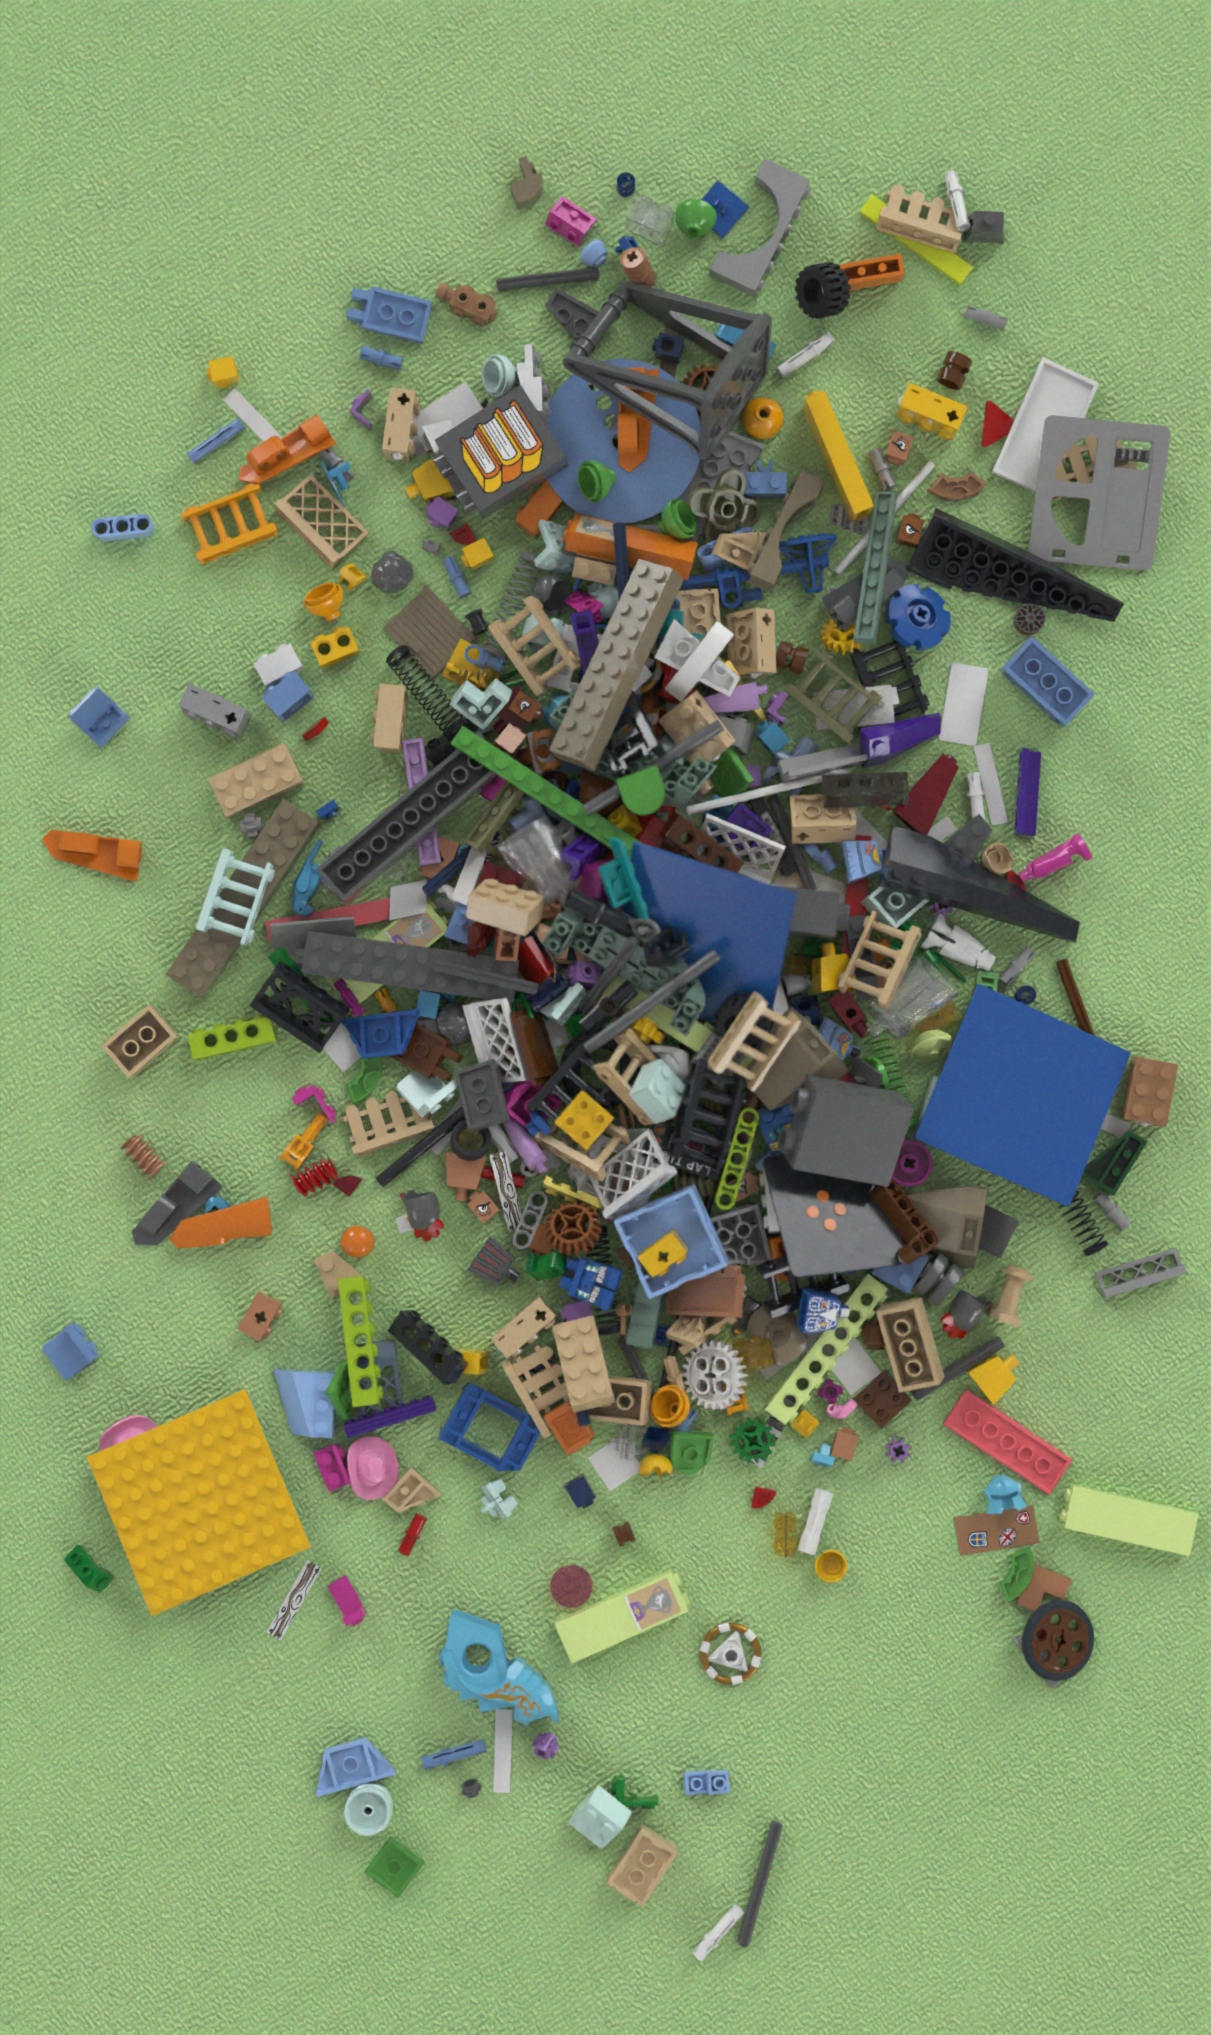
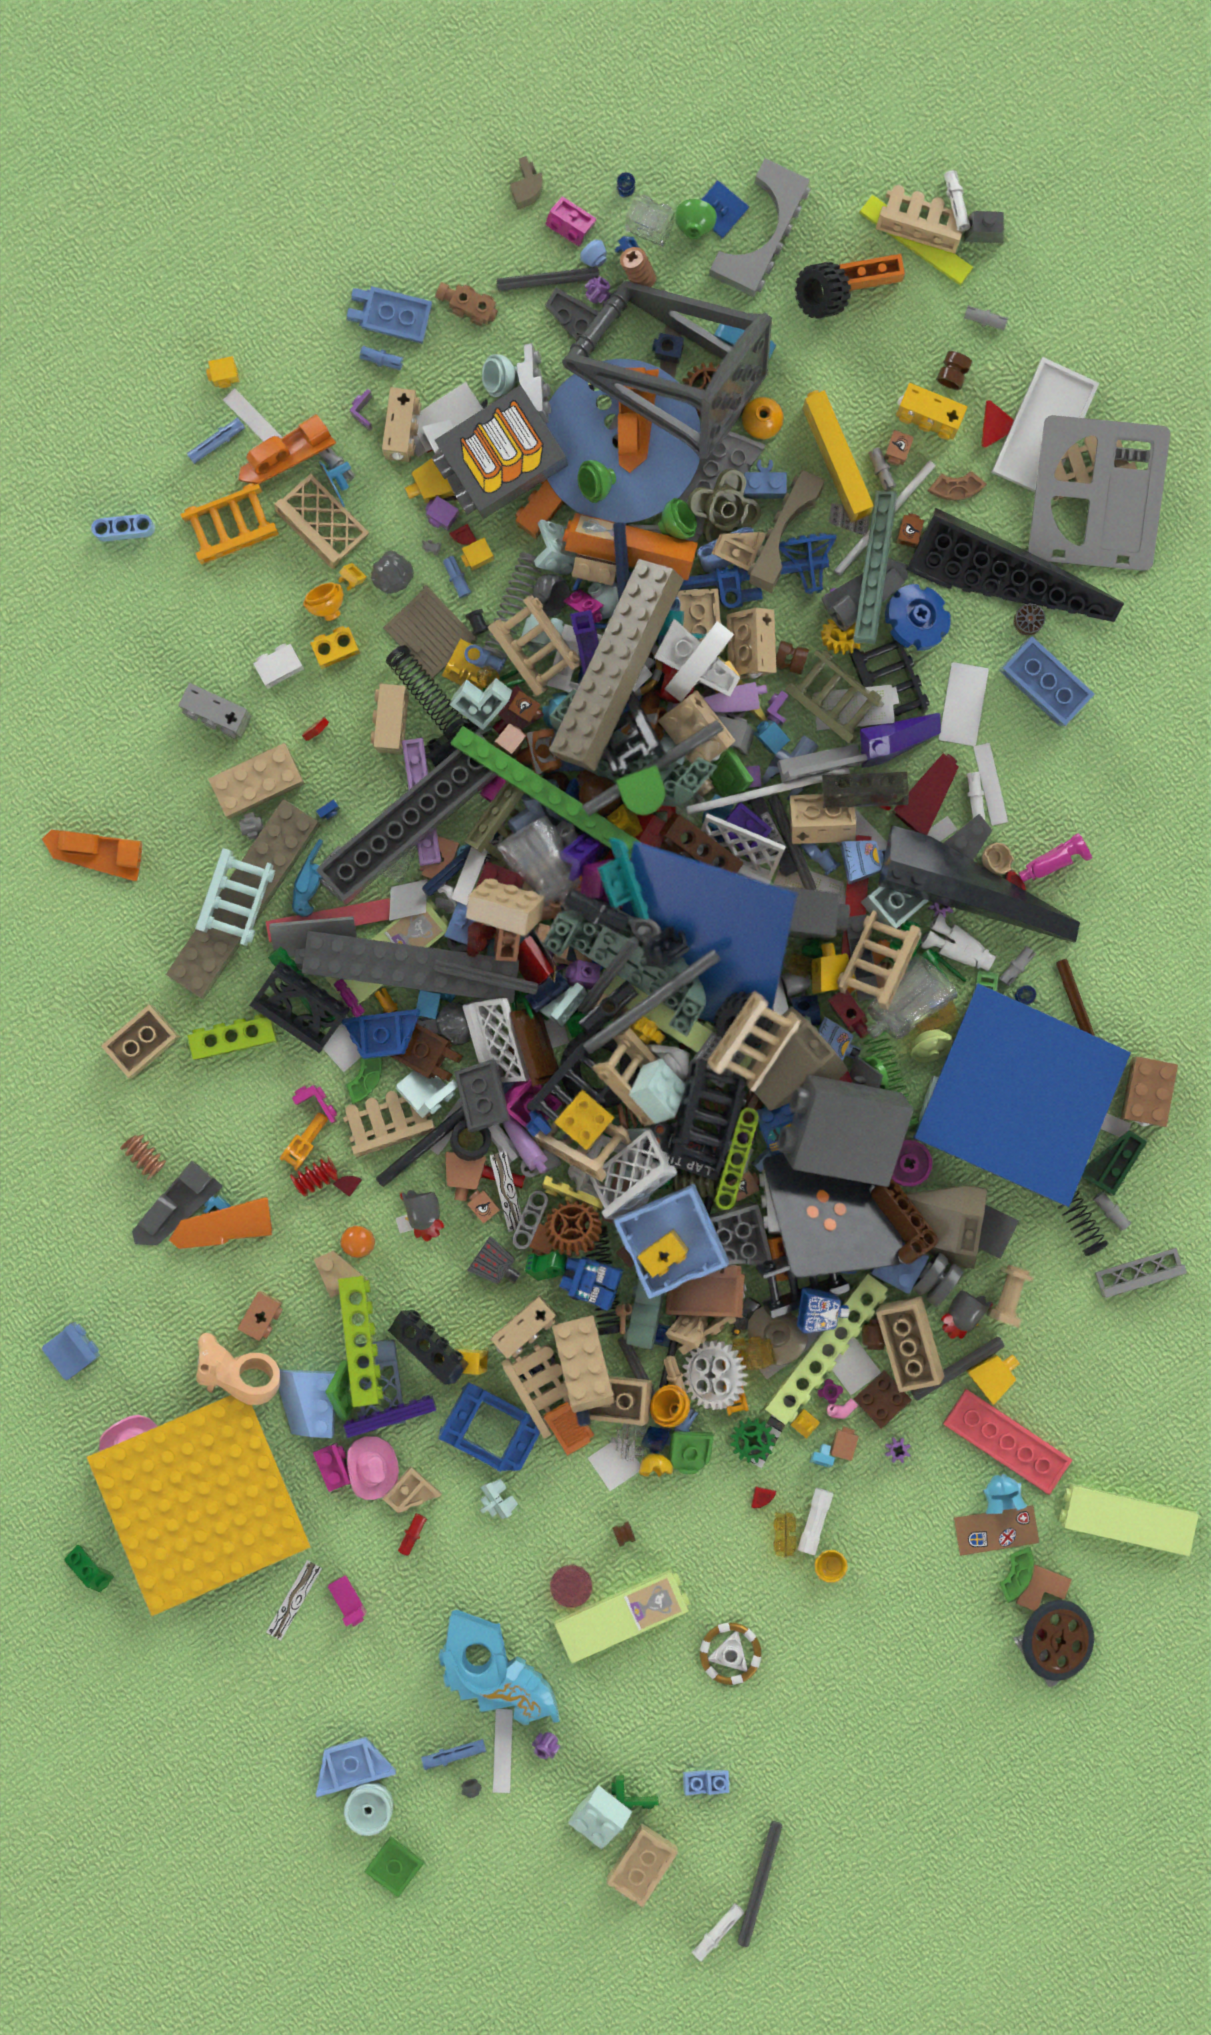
(98, 716): medium blue bracket -> none
(221, 1369): none -> light nougat animal
(287, 696): medium blue brick -> none
(576, 1310): medium lavender brick -> none
(580, 1491): dark blue brick -> none
(597, 290): none -> medium lavender gear
(809, 352): white pin -> none
(1027, 792): dark purple fence -> none

